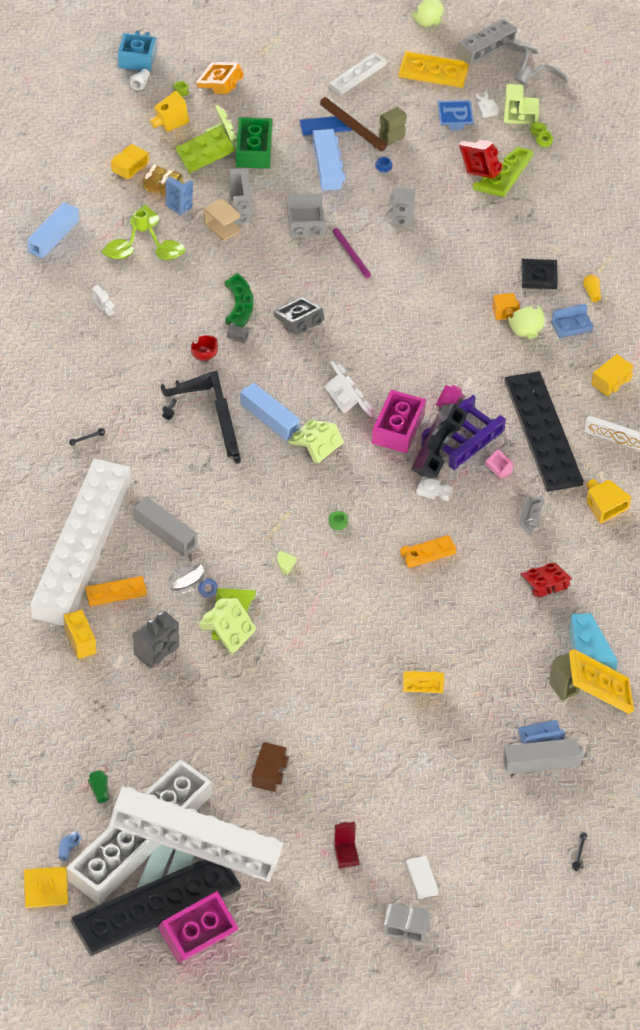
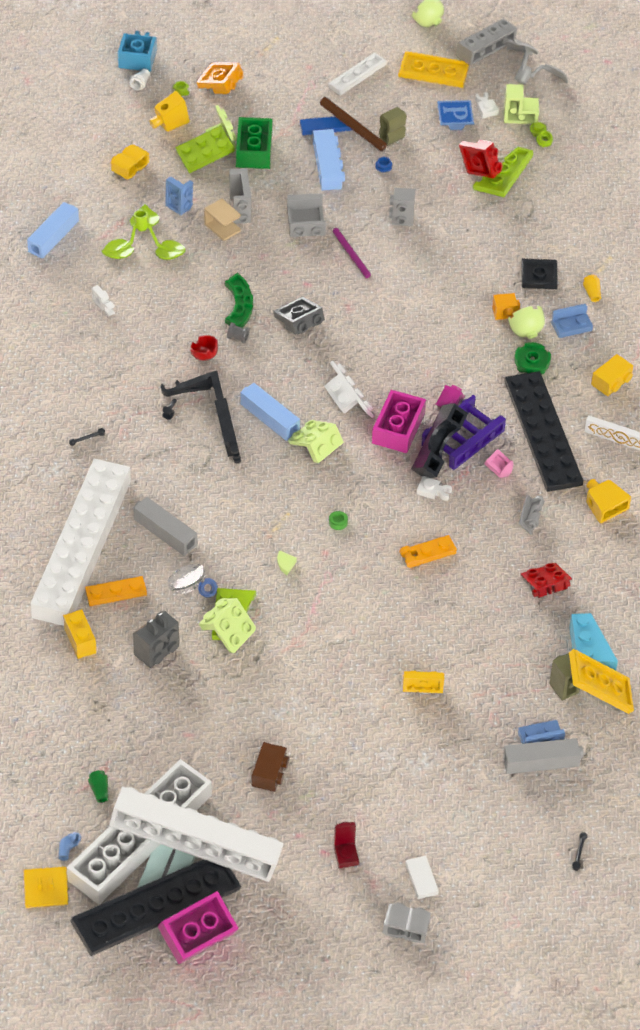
(156, 178): clear yellow brick -> none
(523, 358): none -> green plate

